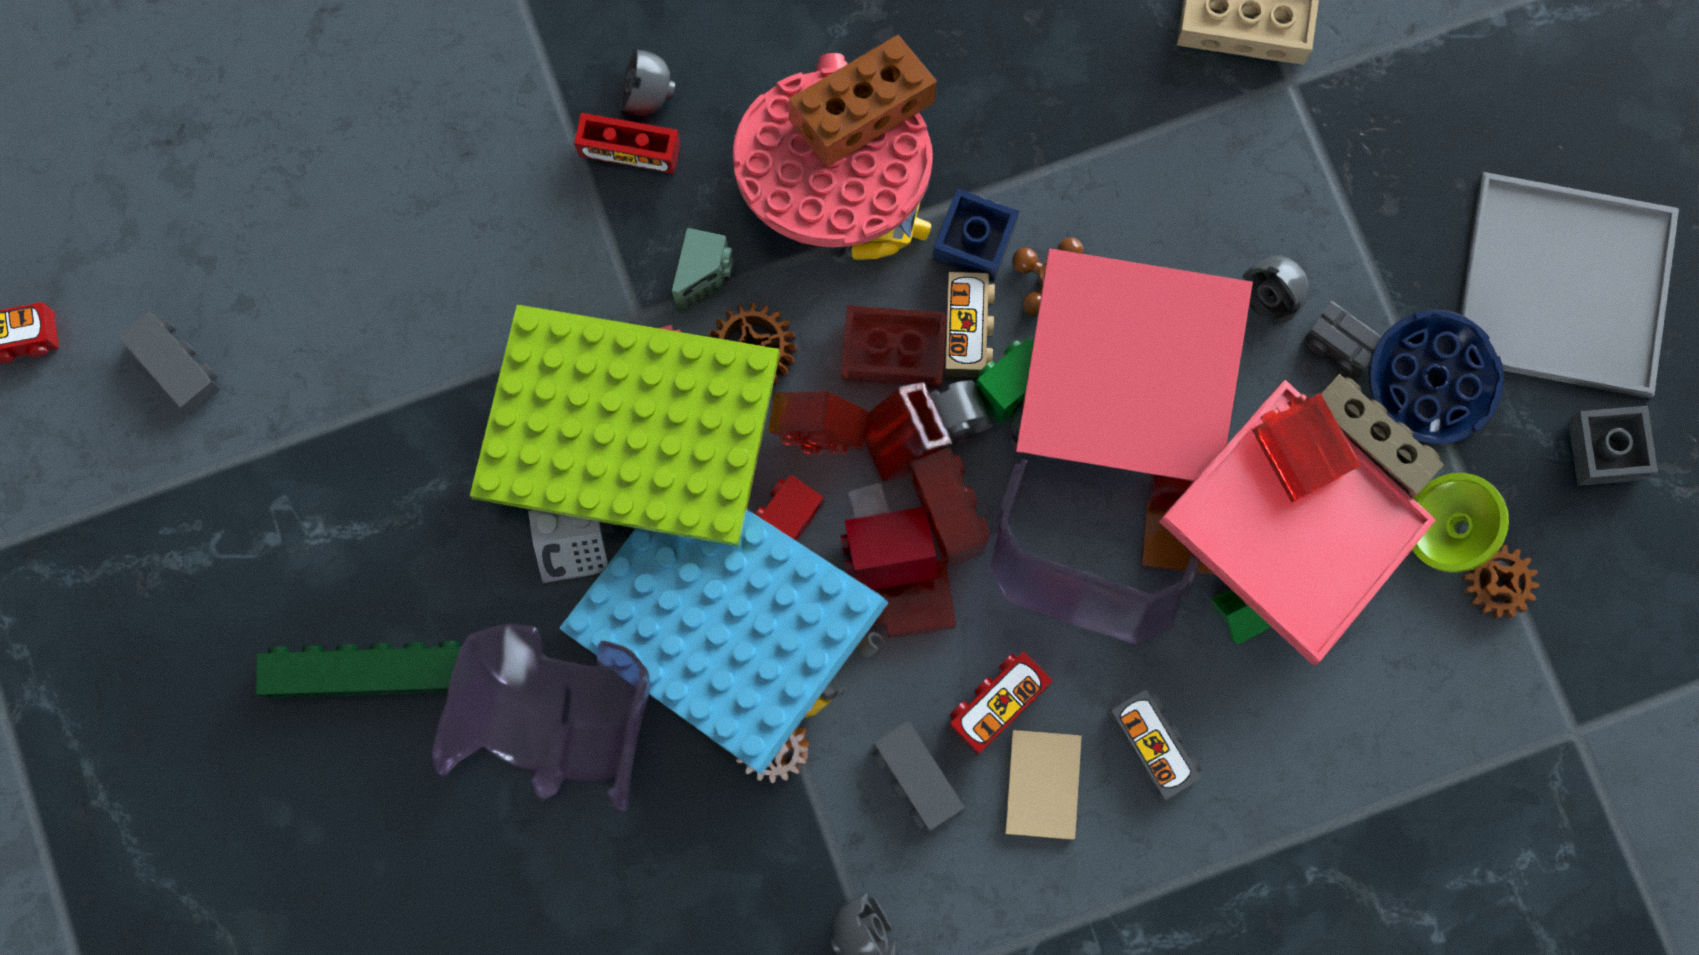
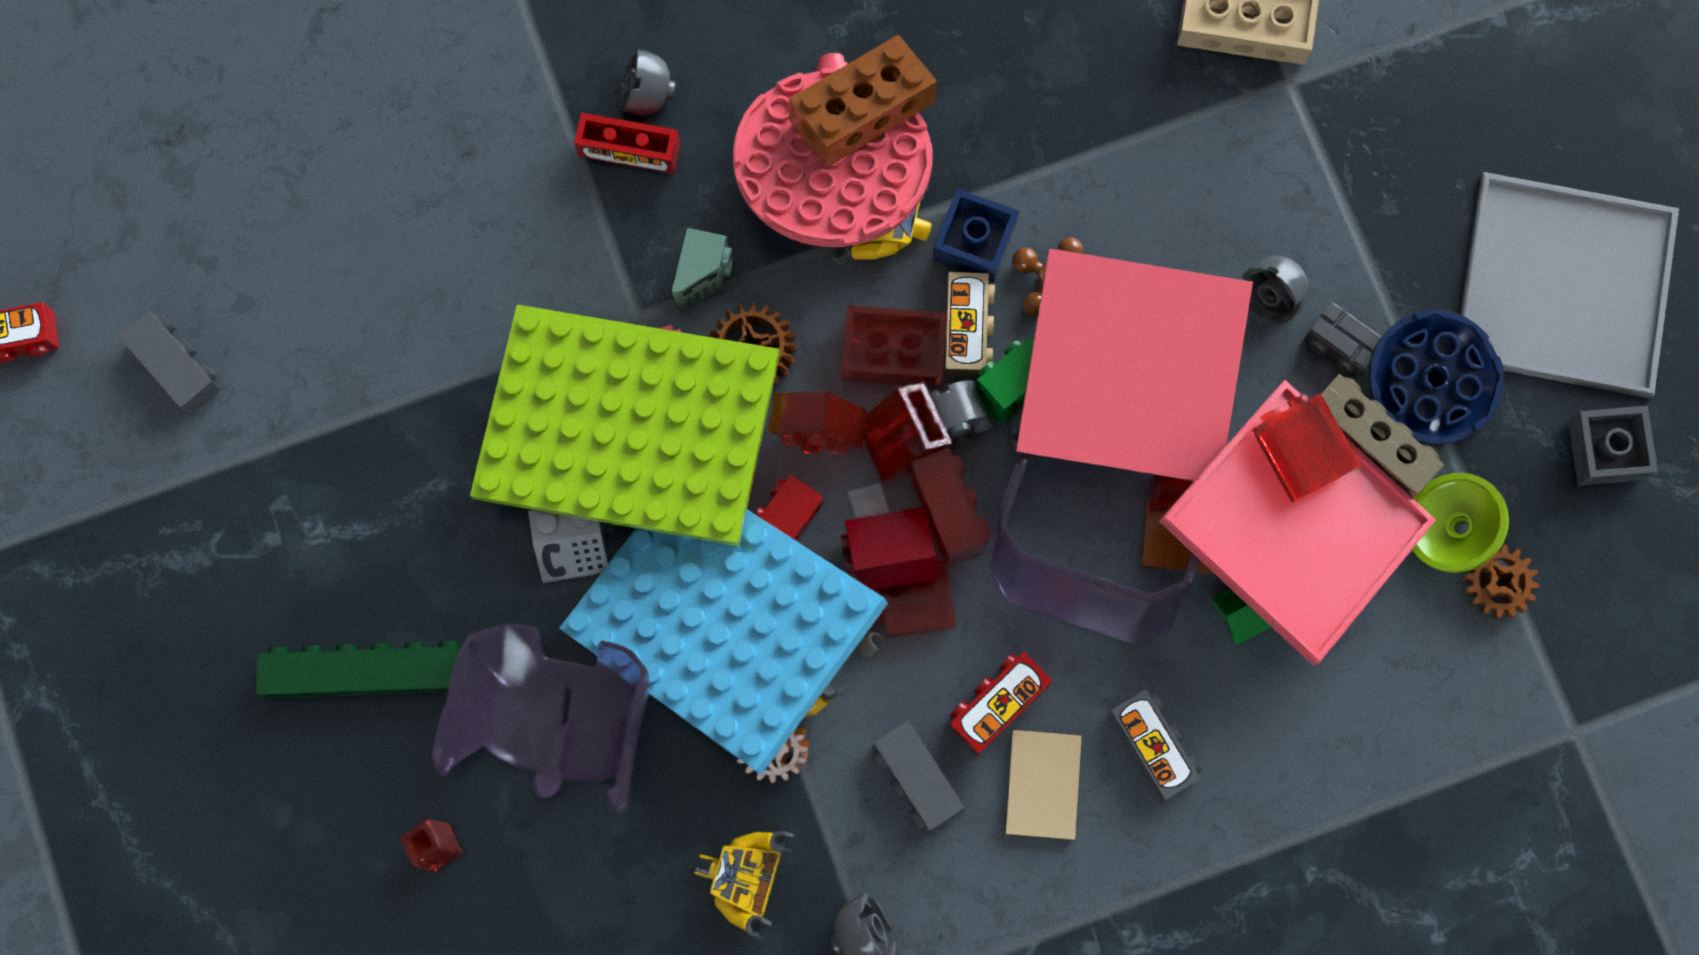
(431, 845): none -> clear red brick
(745, 877): none -> torso

